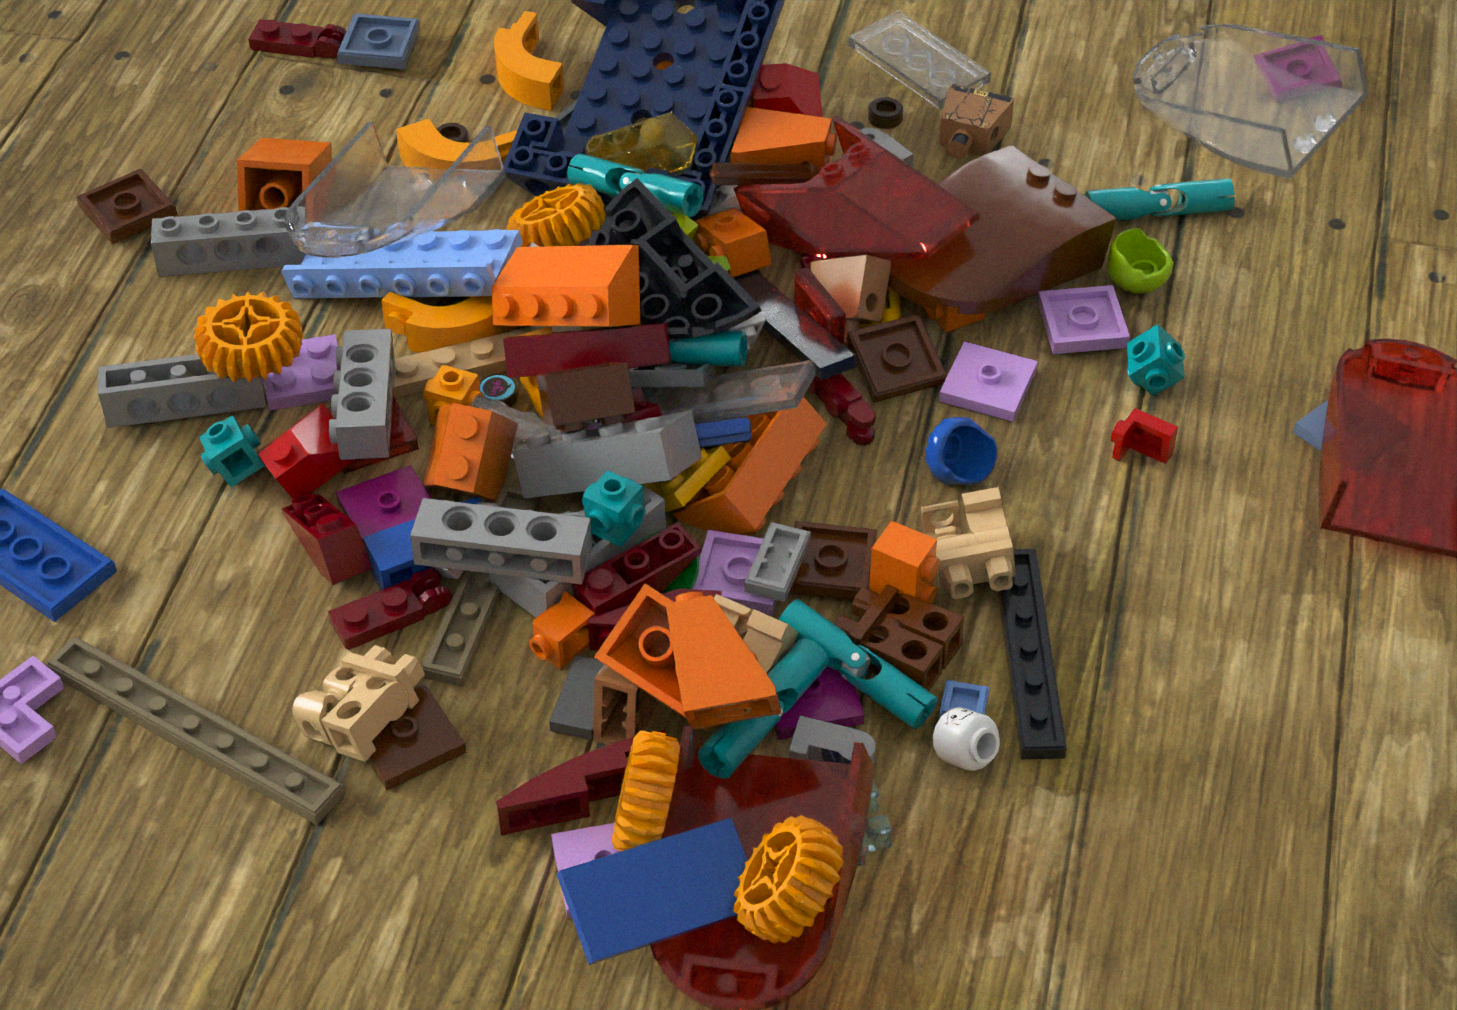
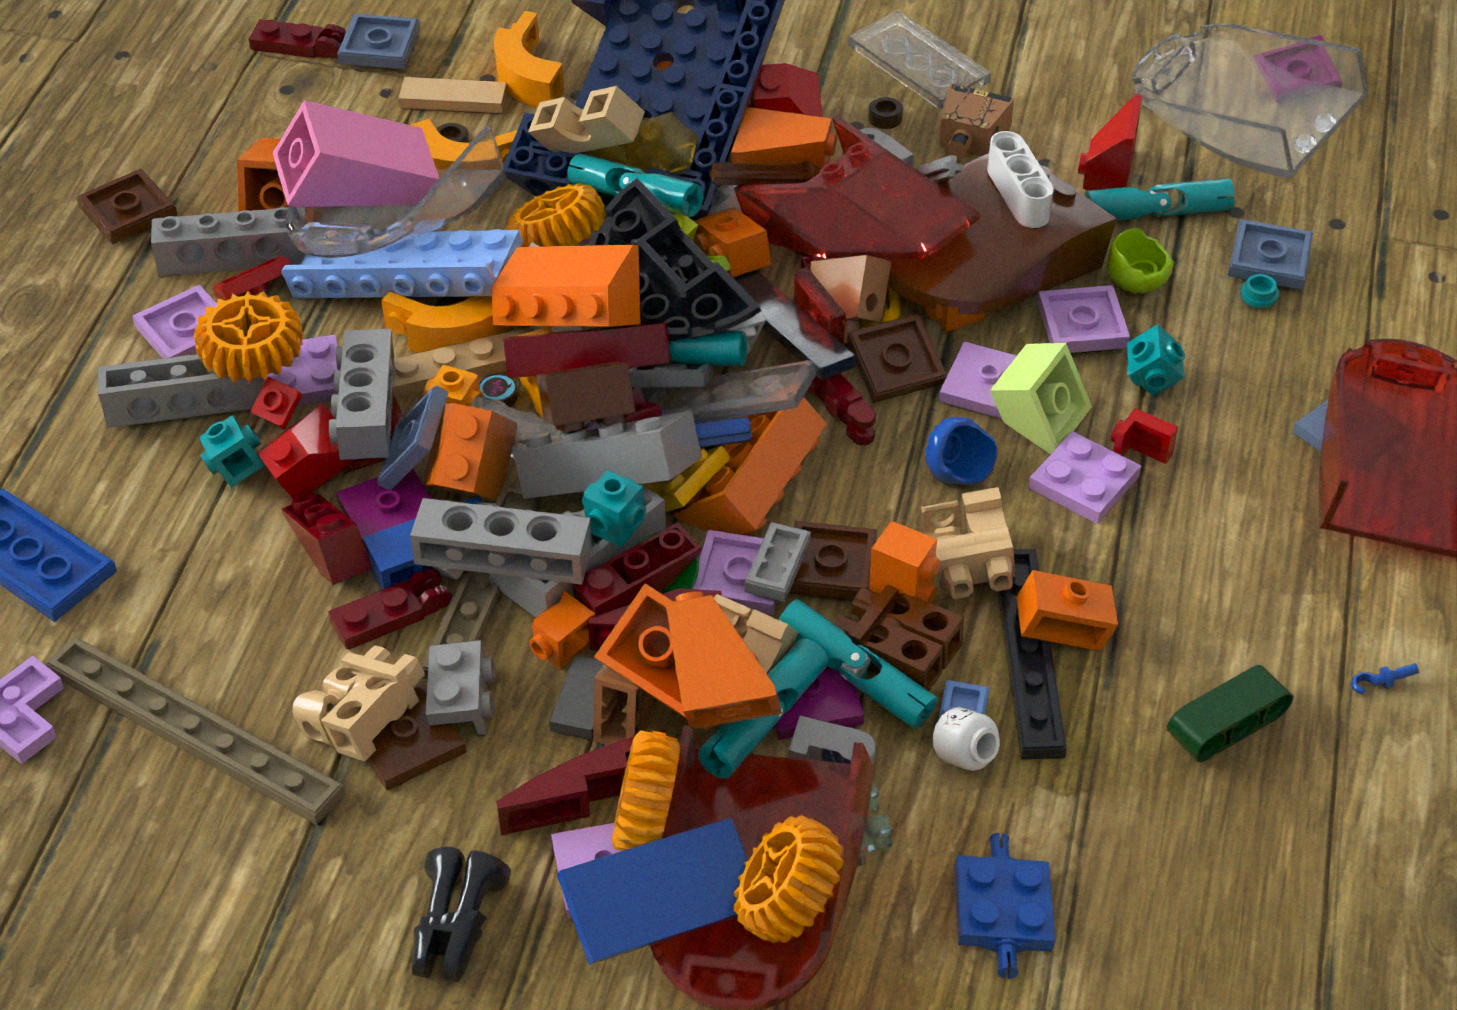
(172, 322): none -> lavender plate
(251, 280): none -> red plate
(276, 402): none -> red bracket
(352, 160): none -> bright pink slope
(413, 438): none -> sand blue plate
(453, 95): none -> tan tile
(459, 931): none -> black piece
(460, 685): none -> light grey bracket
(606, 121): none -> tan arch
(941, 169): none -> light grey axle
(1004, 904): none -> blue plate
(1020, 179): none -> white beam
(1042, 394): none -> yellowish green slope
(1066, 610): none -> orange brick
(1084, 477): none -> lavender plate
(1112, 150): none -> red slope
(1229, 713): none -> dark green beam
(1260, 291): none -> teal plate
(1271, 251): none -> sand blue plate
(1385, 677): none -> blue hand

